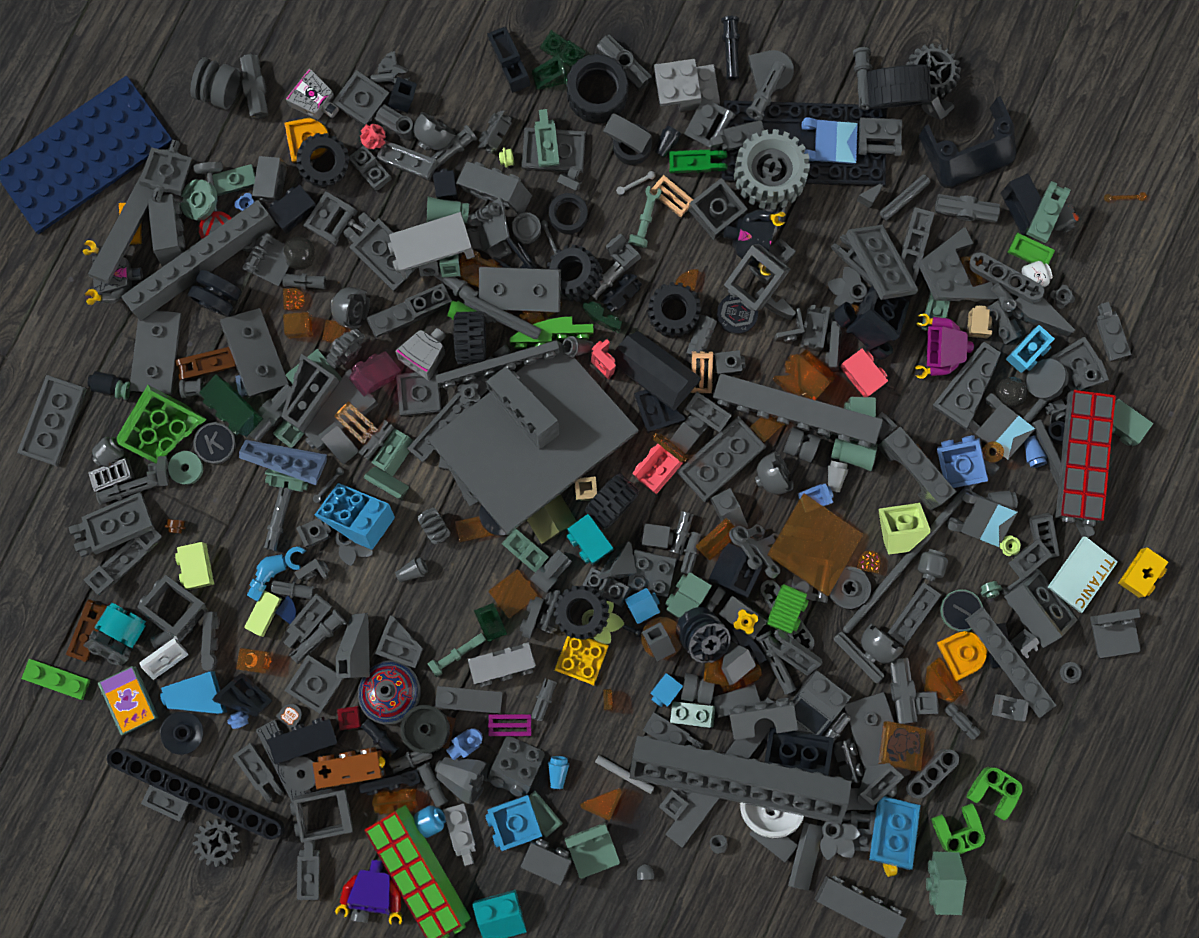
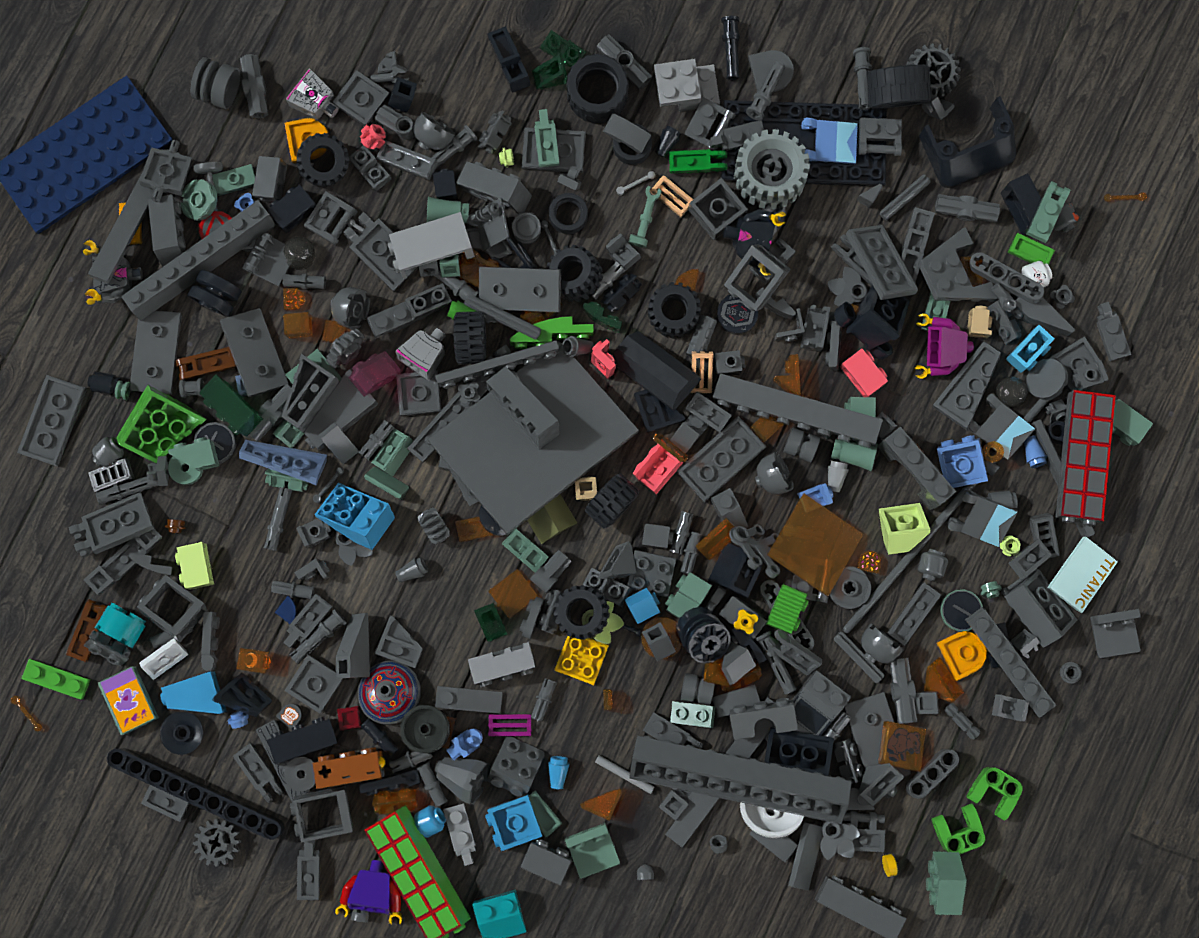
(16, 700): none -> clear orange hinge
(145, 562): none -> dark grey slope
(197, 455): none -> sand green slope
(263, 613): yellowish green slope -> none
(269, 568): dark azure piece -> none
(367, 433): clear orange tile -> none
(455, 654): sand green piece -> none
(590, 540): teal brick -> none
(665, 690): dark azure brick -> none
(812, 375): clear orange slope -> none
(895, 832): dark azure tile -> none
(1133, 577): yellow brick -> none

